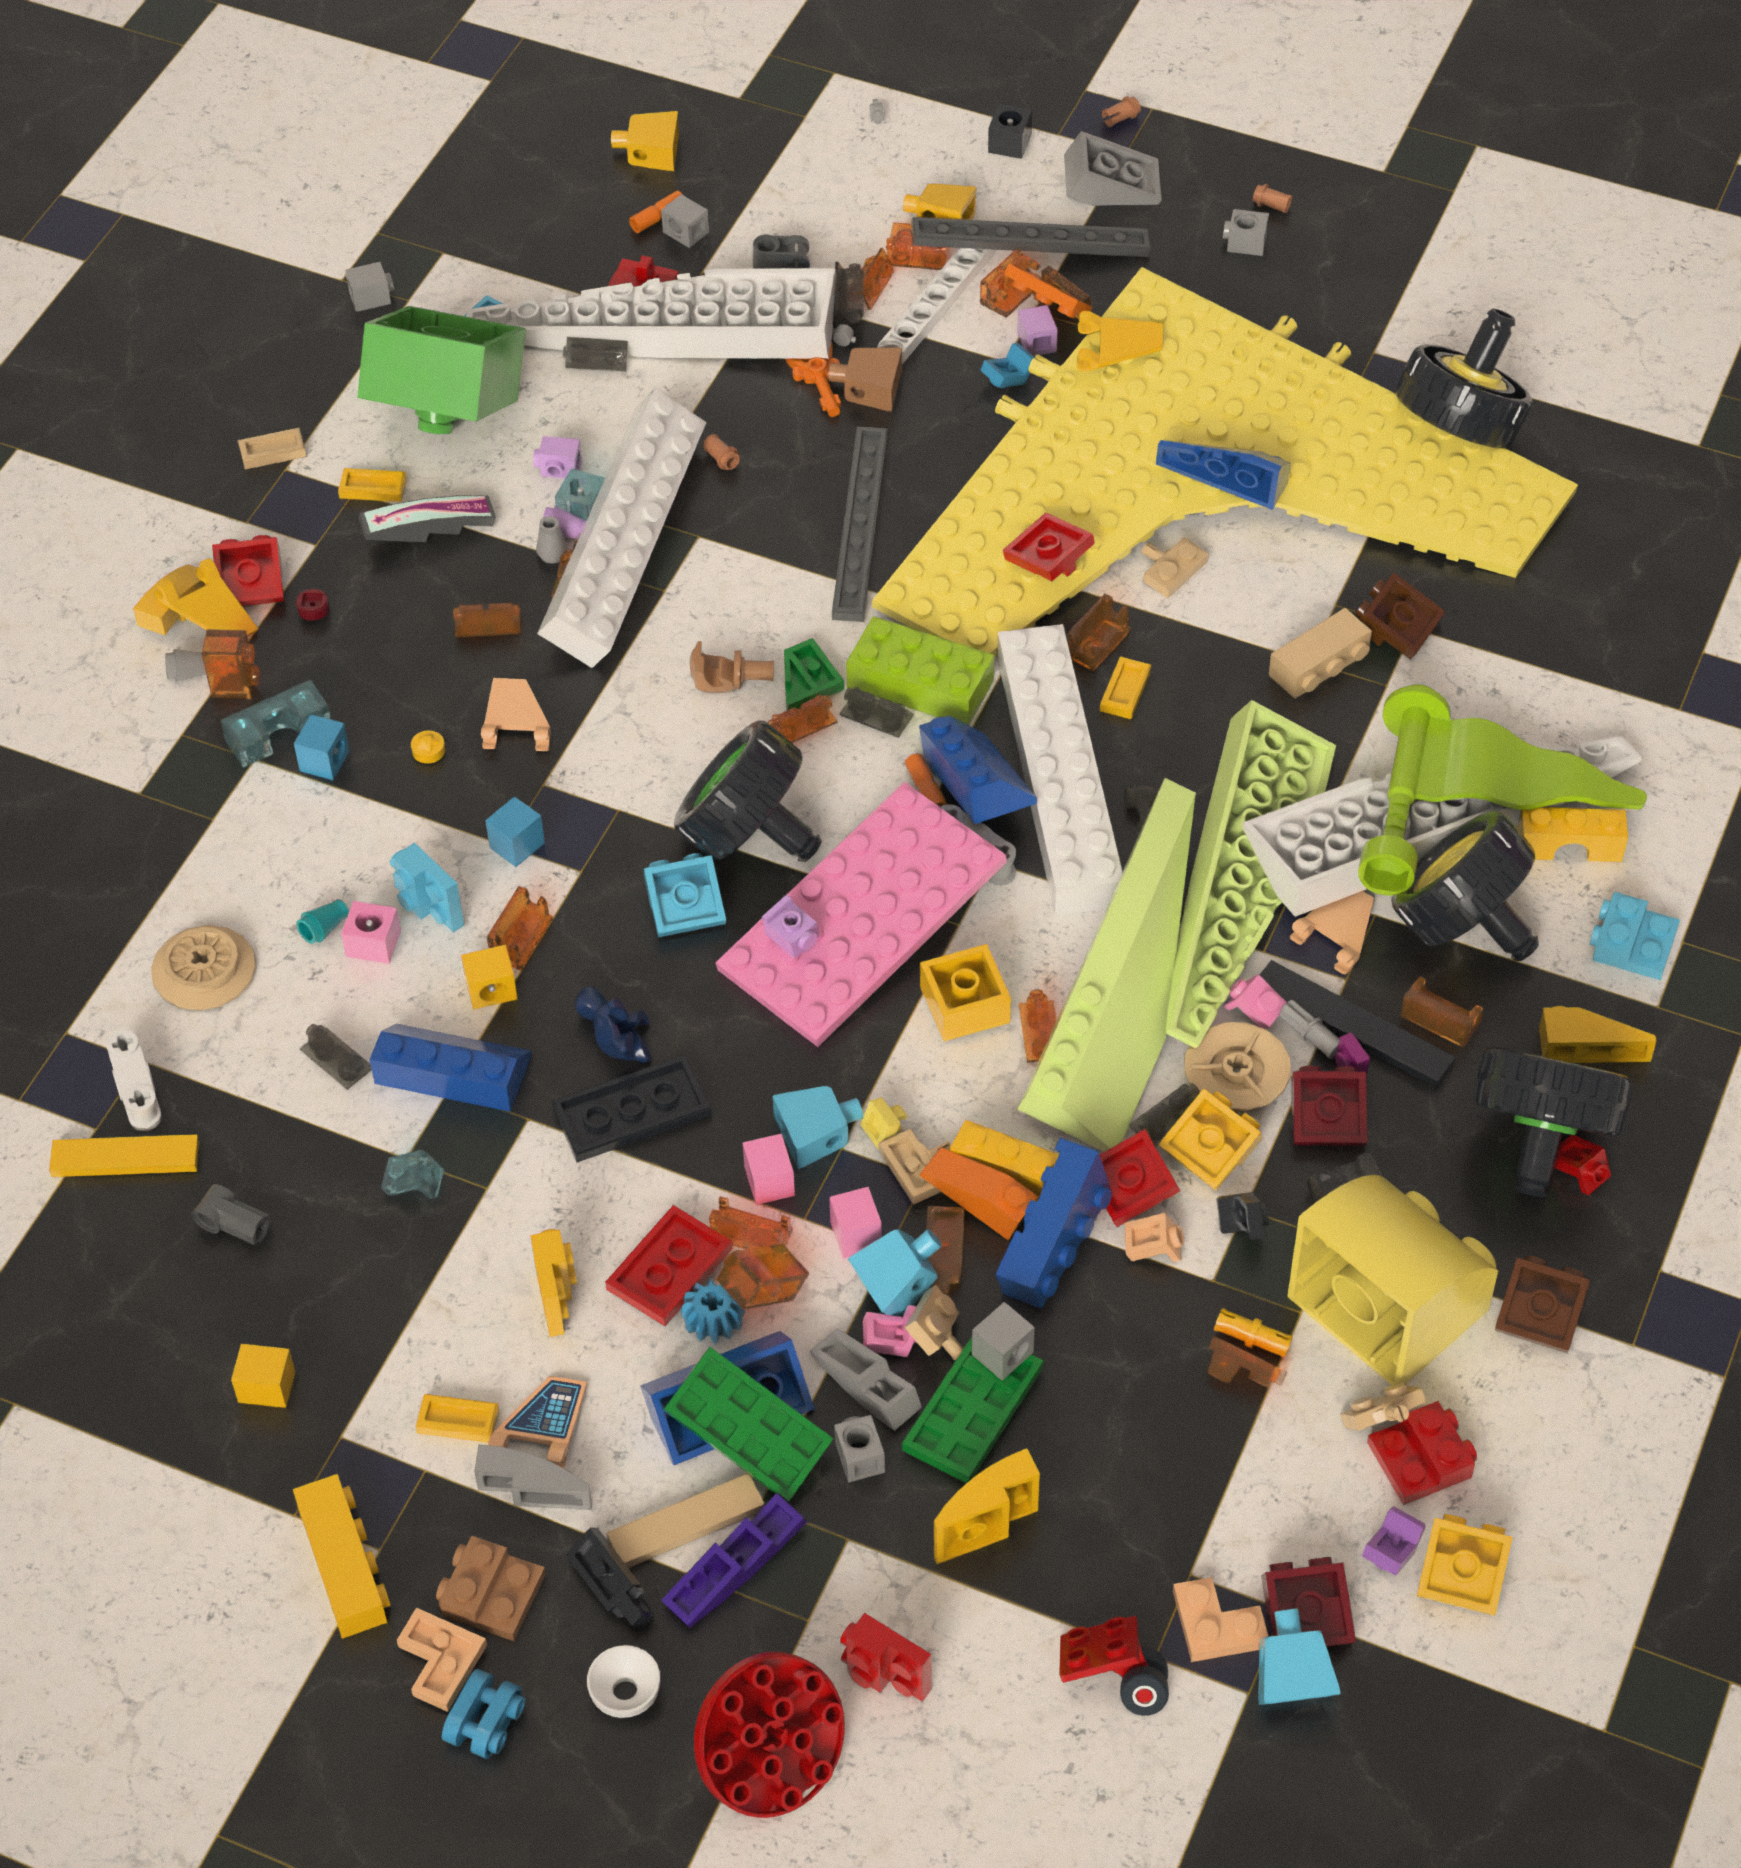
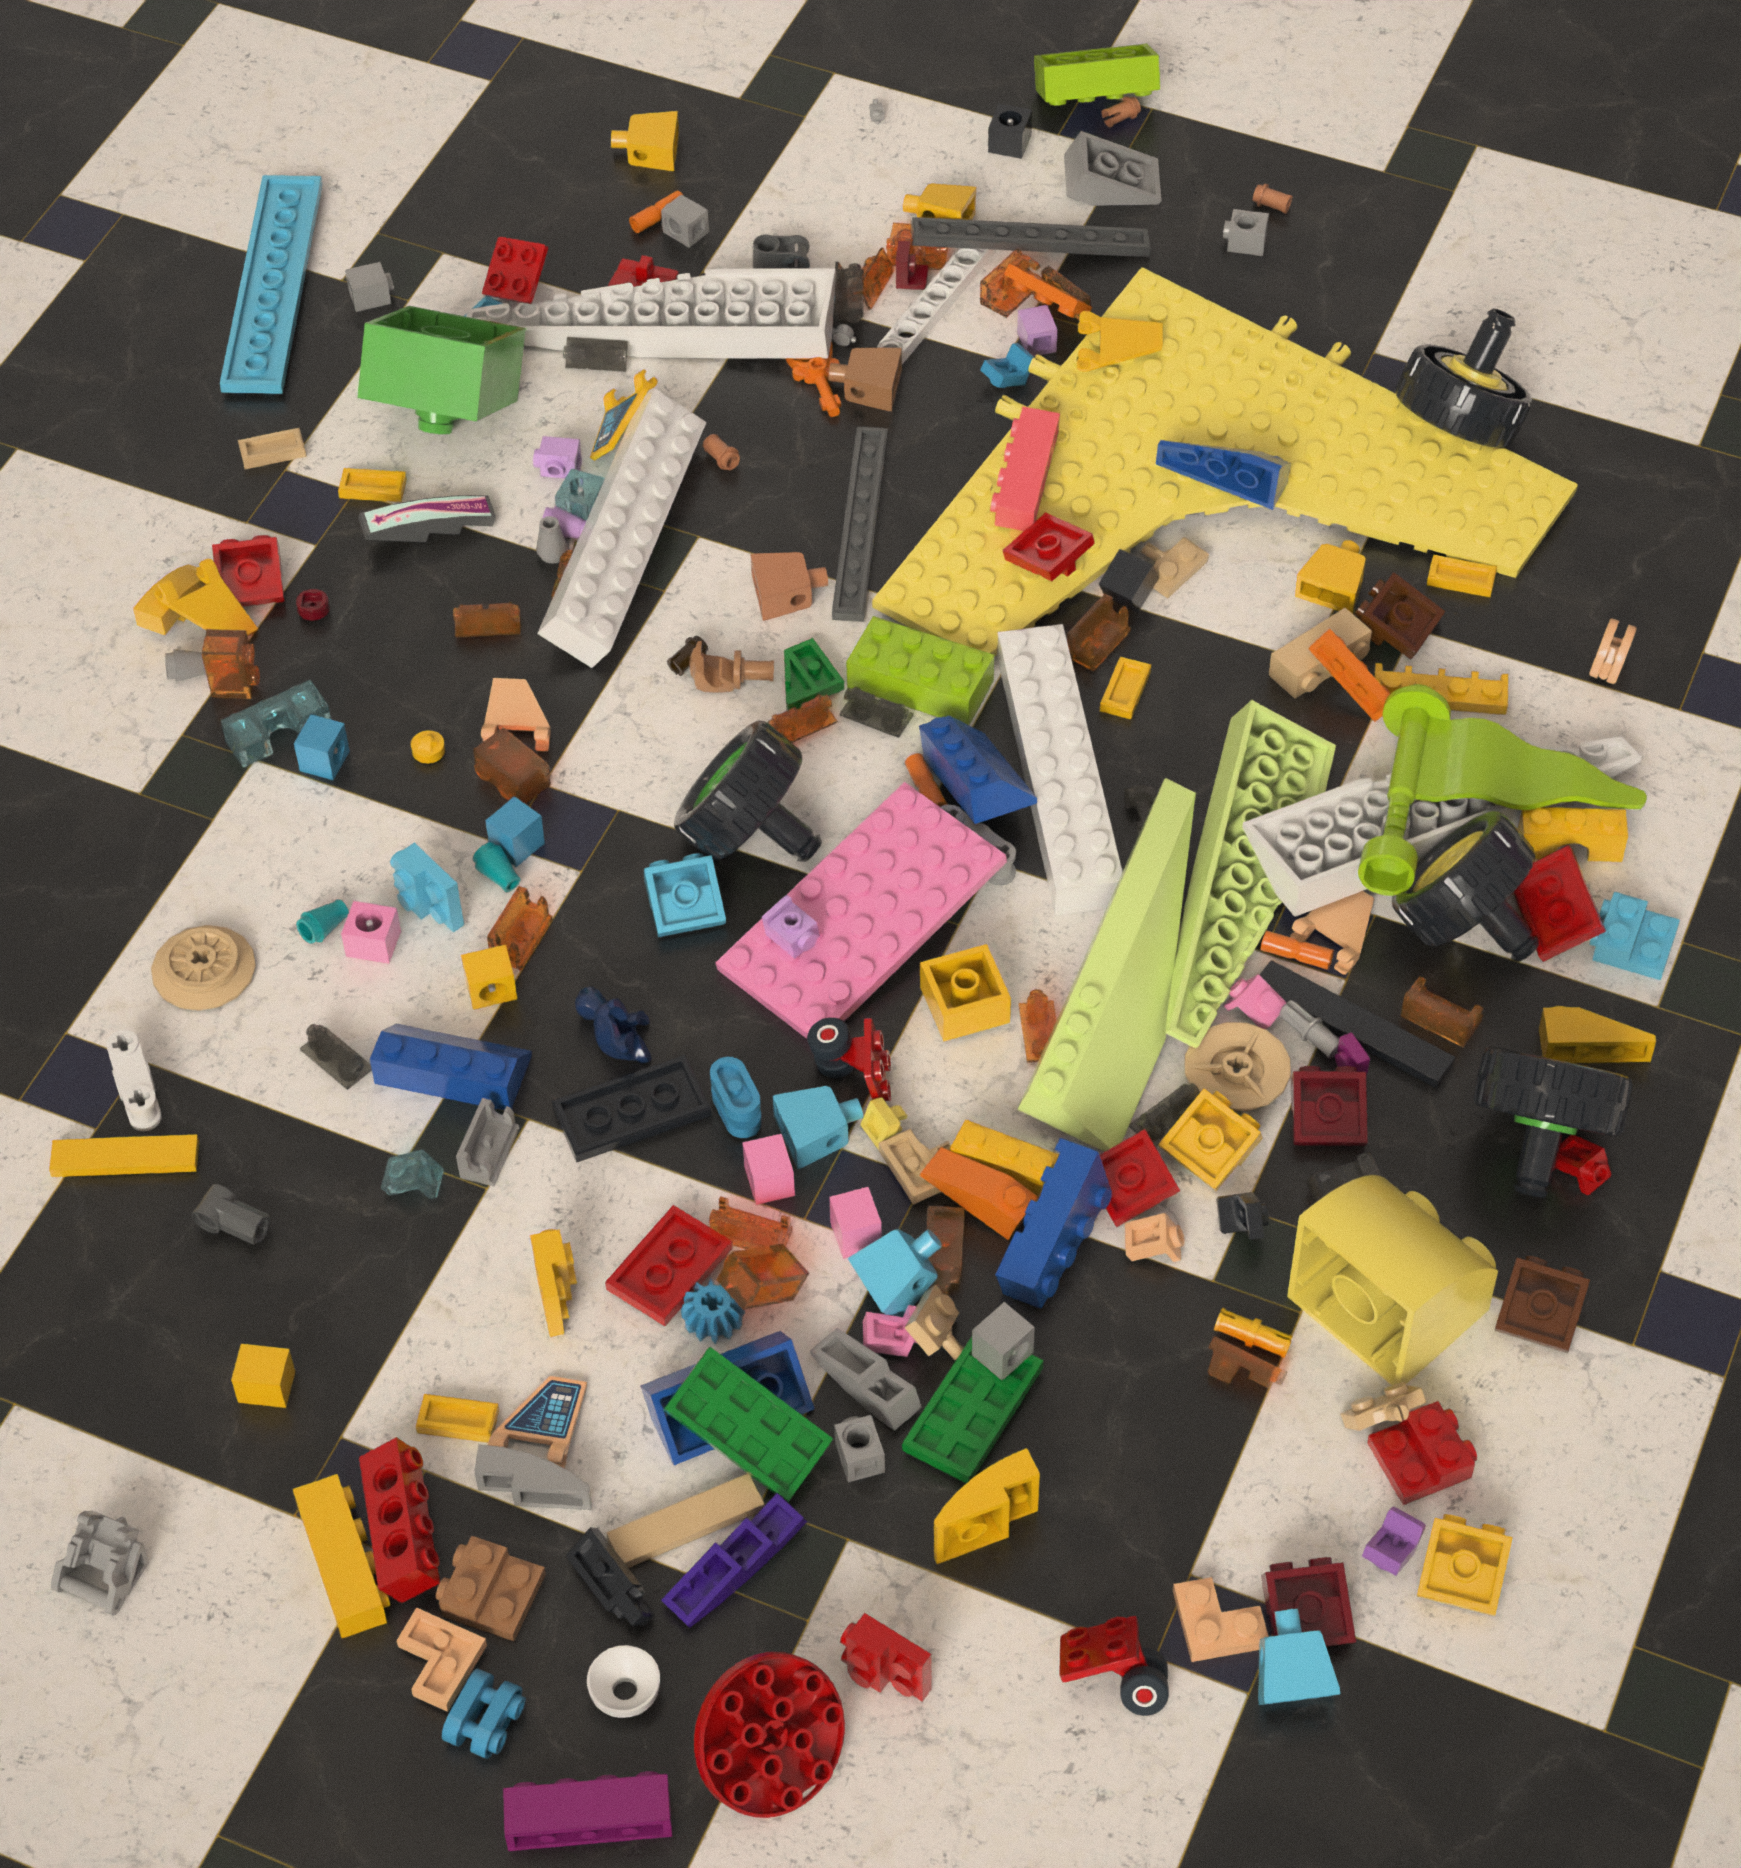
(109, 1547): none -> light grey piece
(271, 285): none -> medium azure plate
(399, 1520): none -> red brick
(486, 1144): none -> light grey hinge
(495, 865): none -> teal cone
(511, 766): none -> clear orange brick
(515, 270): none -> red plate
(587, 1811): none -> magenta brick
(618, 414): none -> yellow flag
(680, 661): none -> dark brown pin
(735, 1097): none -> dark azure brick
(784, 582): none -> nougat torso
(840, 1054): none -> plate
(908, 273): none -> dark red bracket
(1026, 469): none -> coral brick
(1097, 73): none -> lime brick
(1129, 580): none -> black piece
(1301, 951): none -> orange piece
(1332, 576): none -> yellow torso
(1350, 673): none -> orange plate
(1460, 692): none -> yellow hinge
(1461, 576): none -> yellow tile
(1558, 904): none -> red tile
(1612, 652): none -> light nougat head

